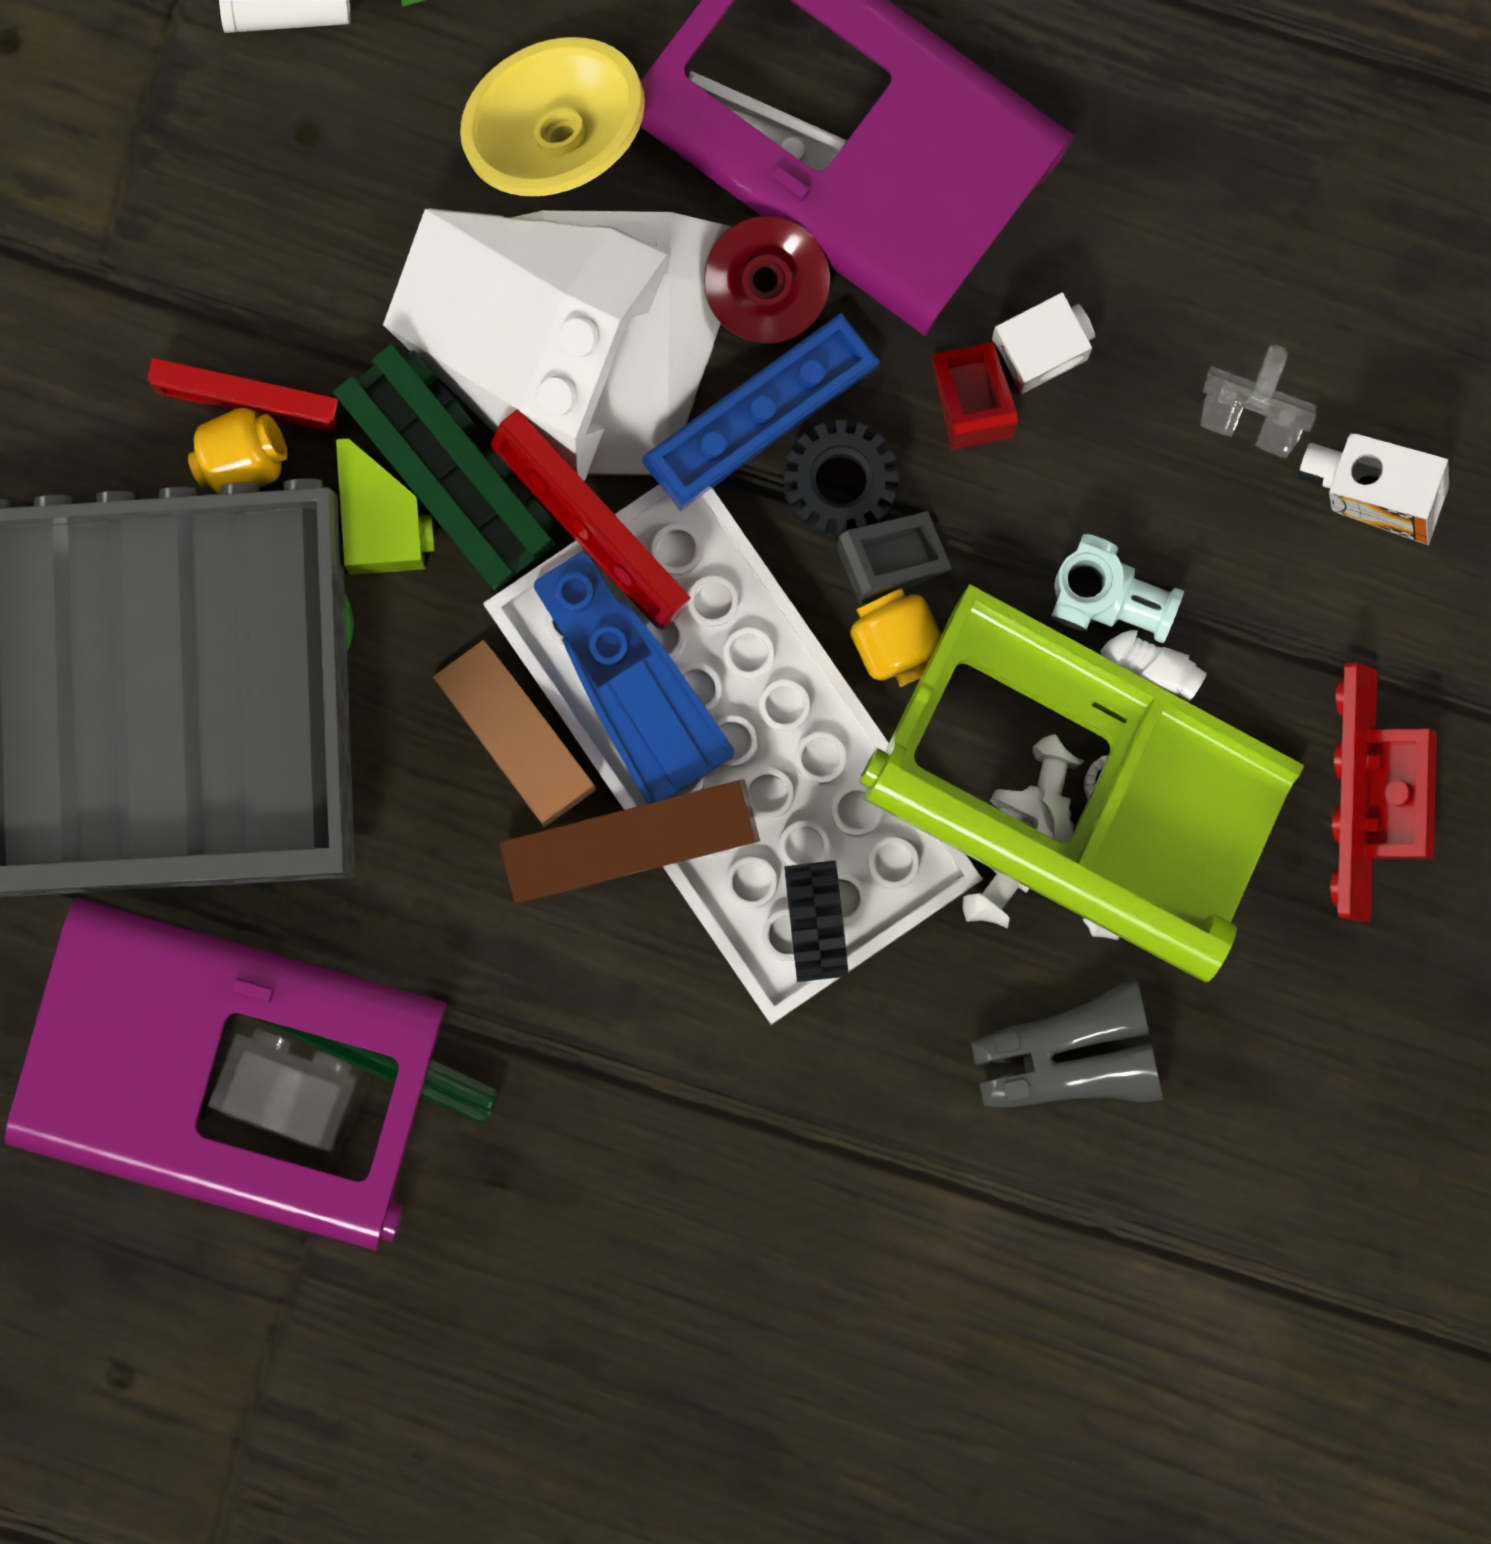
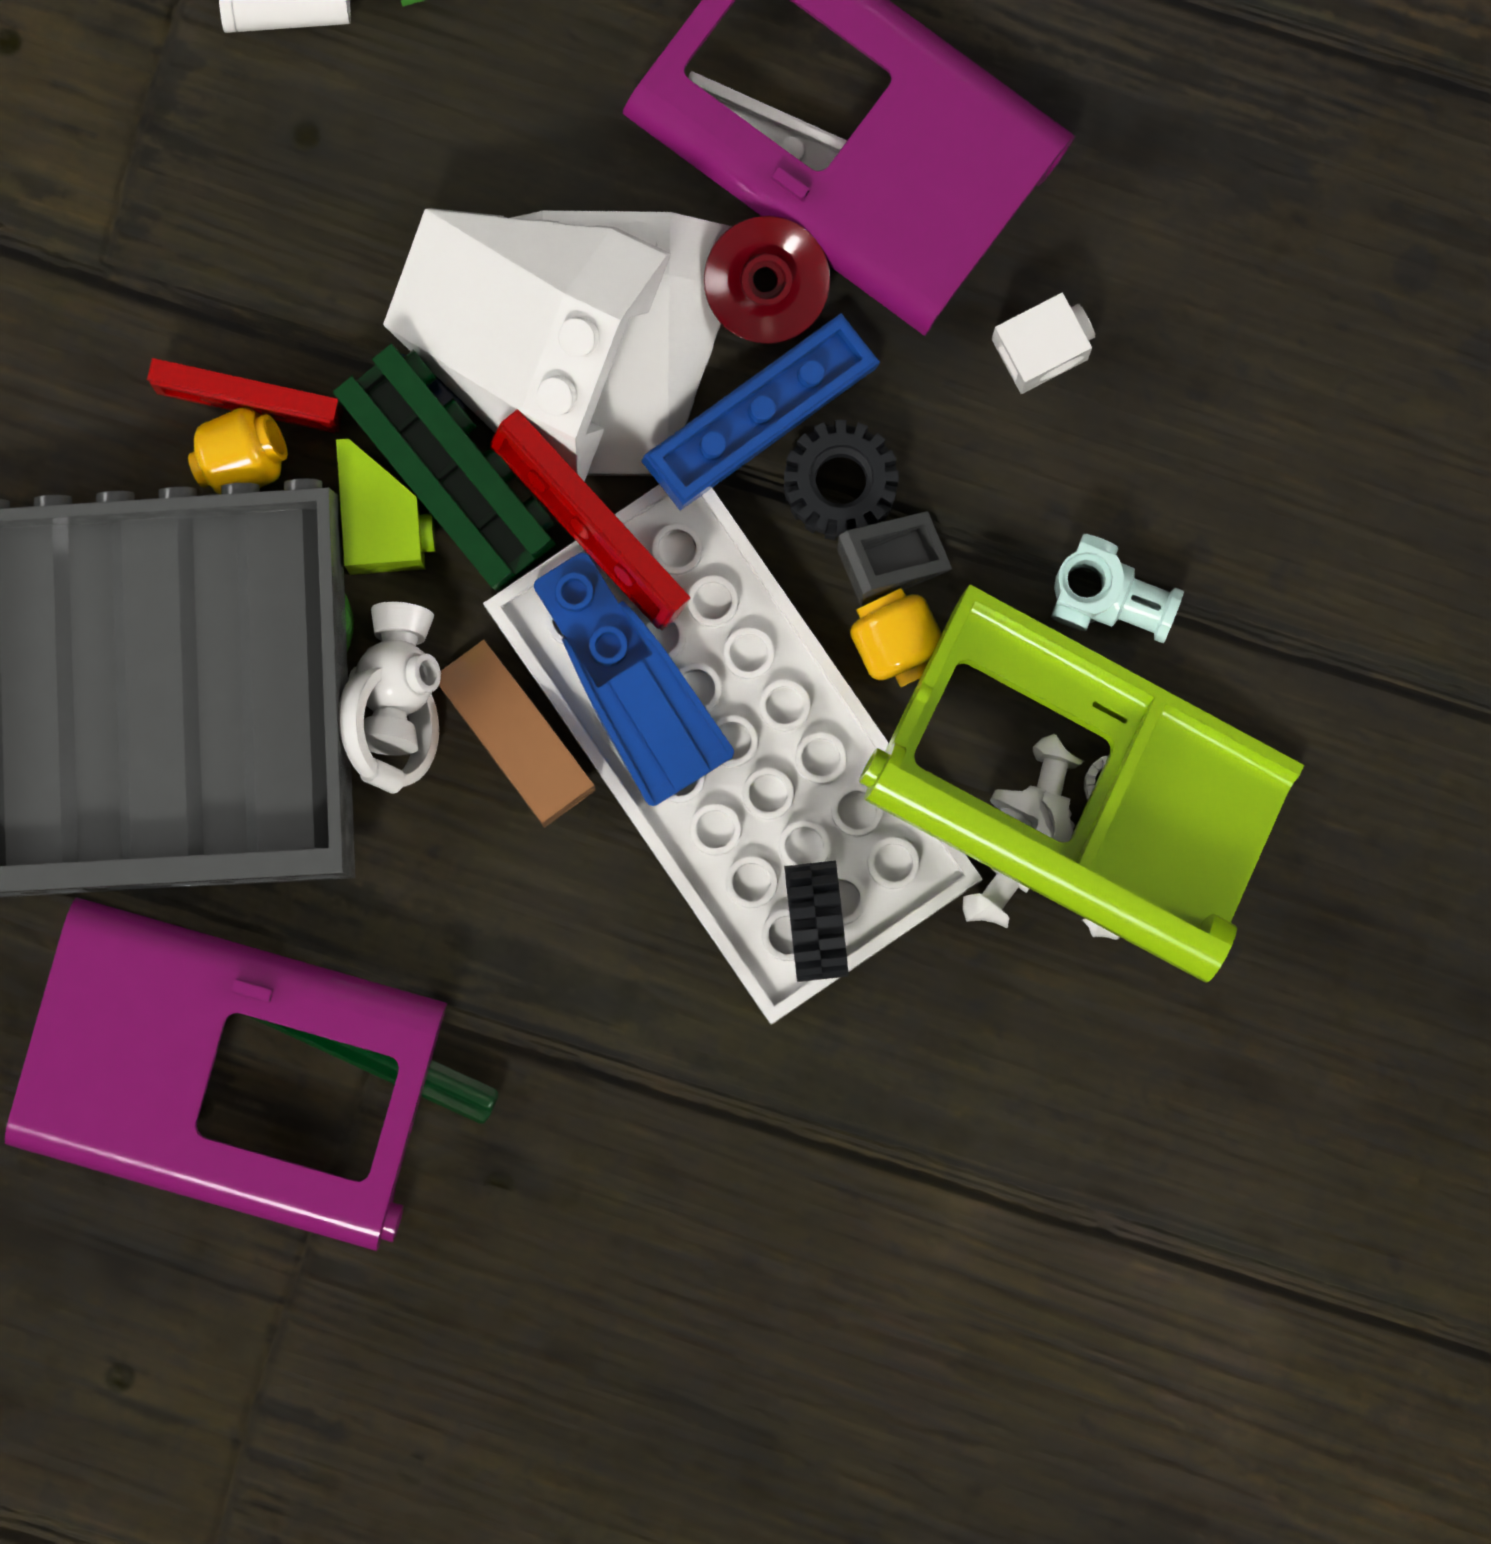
(285, 1092): clear brick -> none
(394, 683): none -> white piece
(552, 116): light yellow dish -> none
(629, 841): reddish brown tile -> none
(974, 396): red slope -> none
(1118, 1075): dark grey piece -> none
(1156, 664): white arm -> none
(1284, 413): clear hips -> none
(1384, 793): red bracket -> none
(1402, 499): white torso -> none

